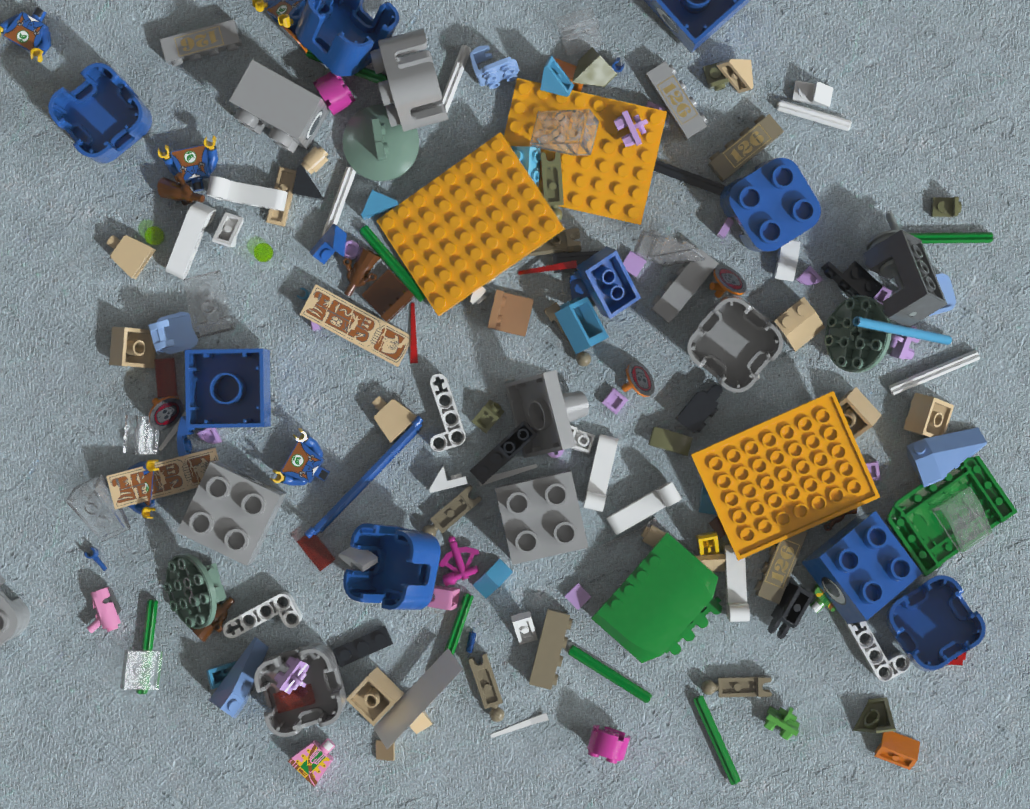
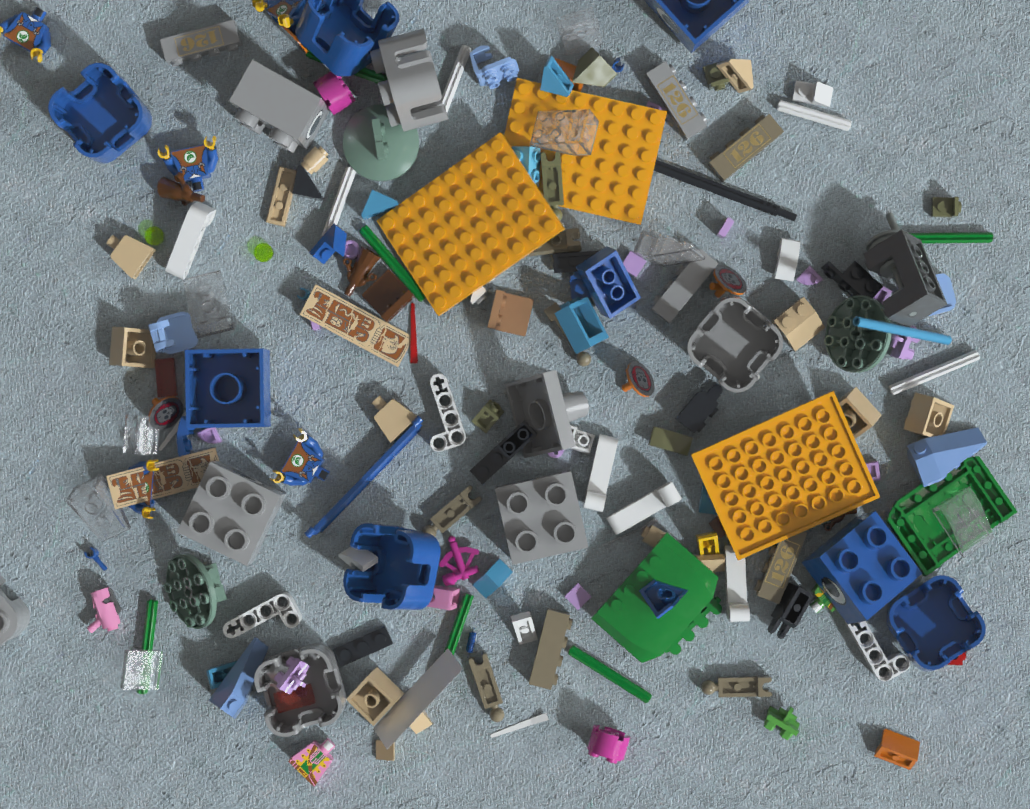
(220, 617): reddish brown piece -> none
(228, 230): white slope -> none
(246, 194): white beam -> none
(316, 551): clear red tile -> none
(442, 483): white slope -> none
(509, 473): white sticker -> none
(565, 265): red sticker -> none
(614, 401): lavender tile -> none
(625, 121): lavender hips -> none
(661, 596): none -> blue slope
(716, 740): green axle -> none
(771, 205): blue piece -> none
(876, 717): olive slope -> none

